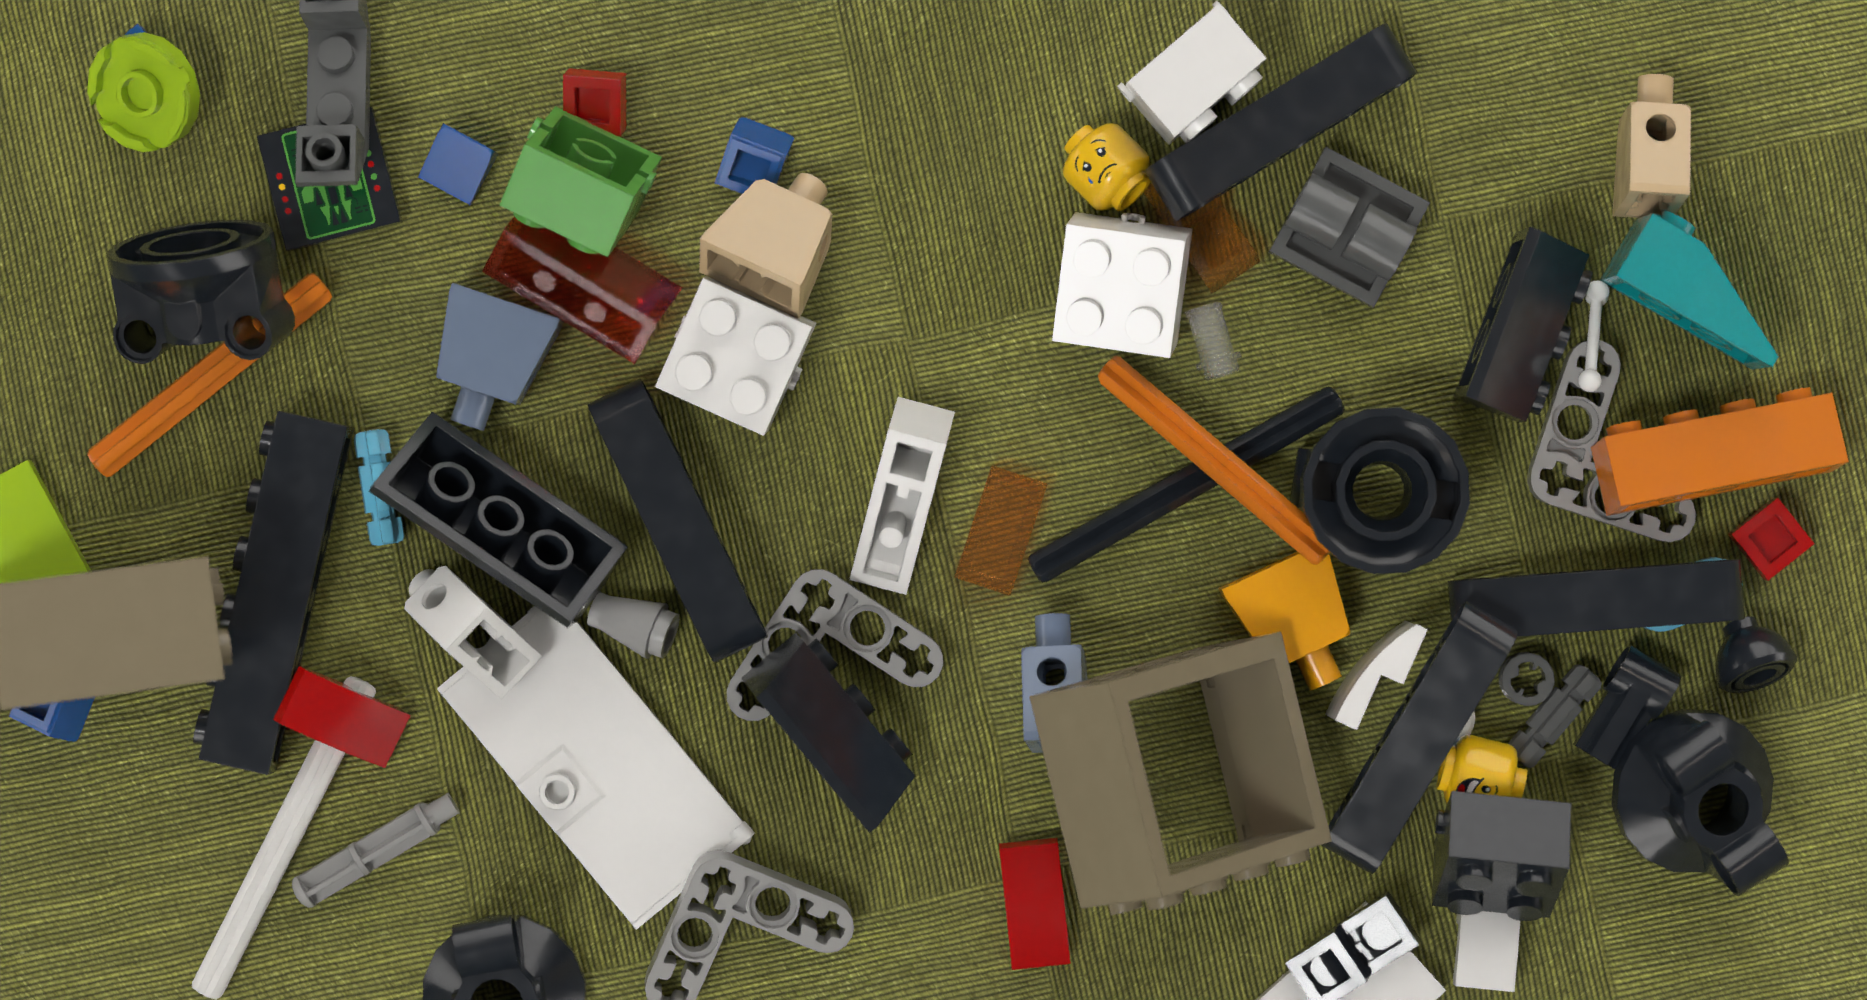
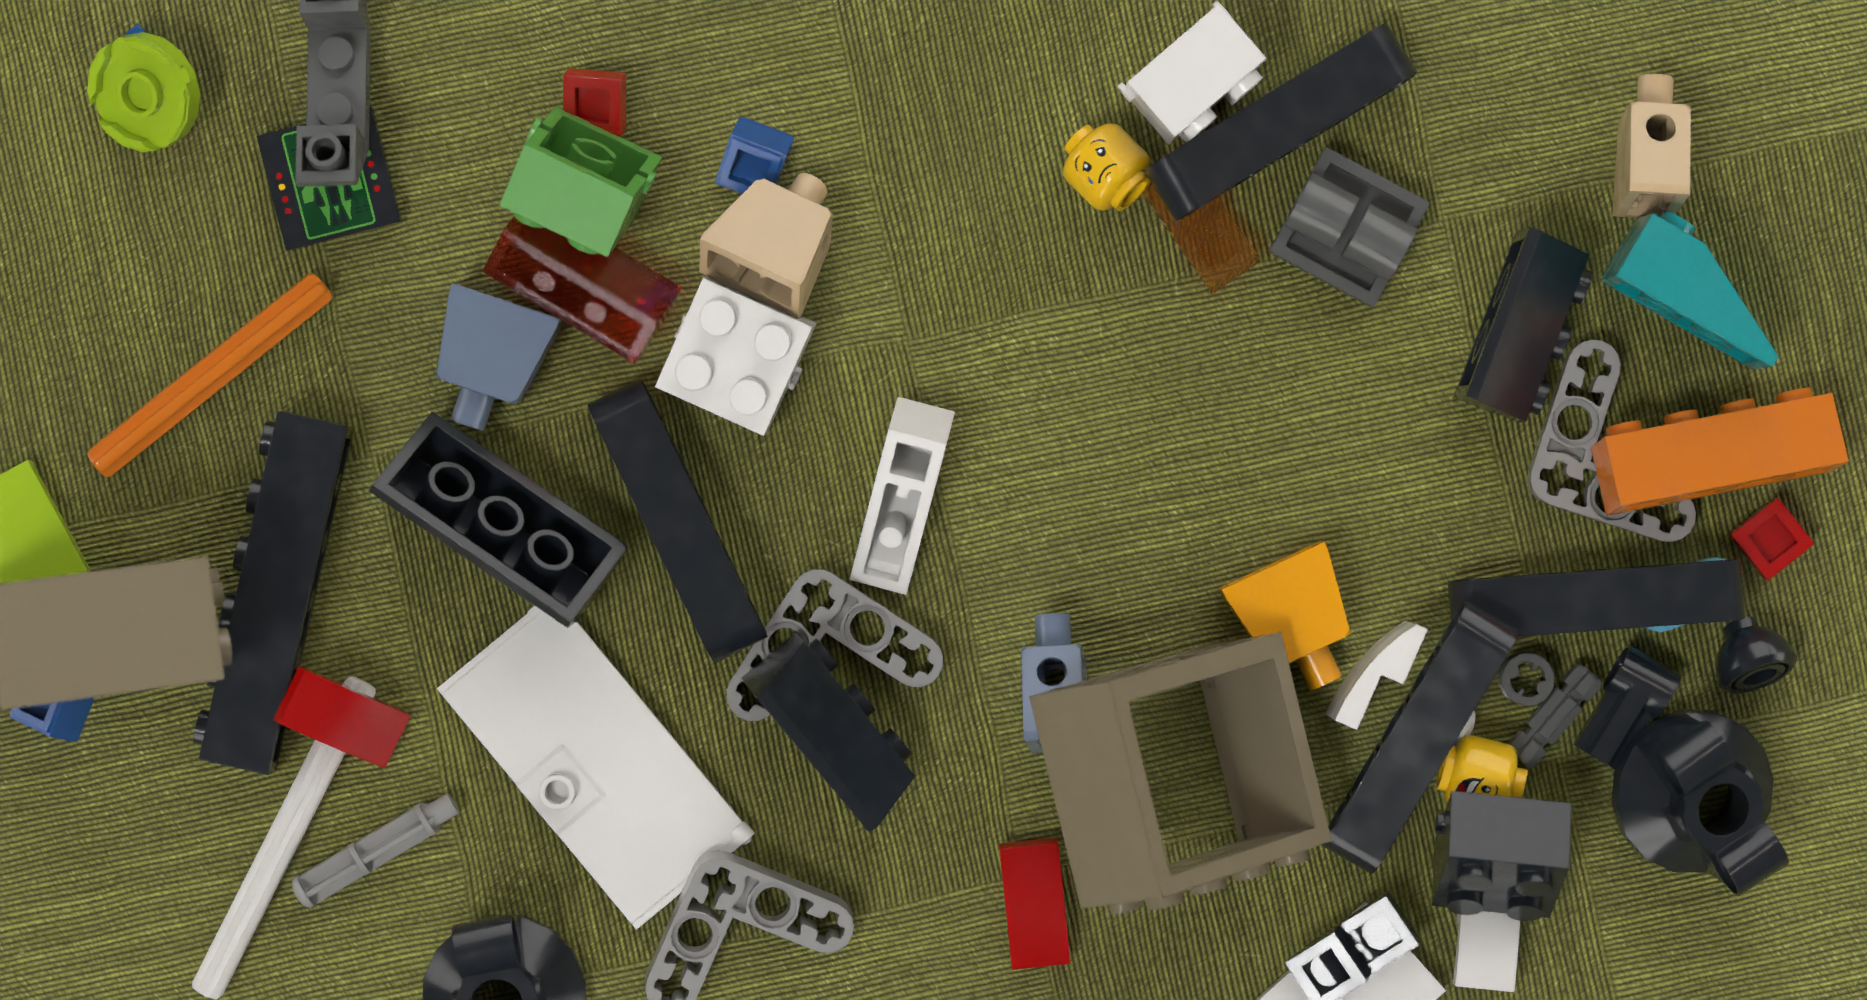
(199, 288): black piece -> none
(373, 447): medium azure axle -> none
(452, 611): white torso -> none
(457, 164): blue slope -> none
(637, 624): light grey cone -> none
(1000, 530): clear orange tile -> none
(1122, 284): white brick -> none
(1182, 486): black axle -> none
(1212, 457): orange axle -> none
(1213, 341): clear pin -> none
(1432, 480): black piece -> none
(1596, 296): white hinge -> none

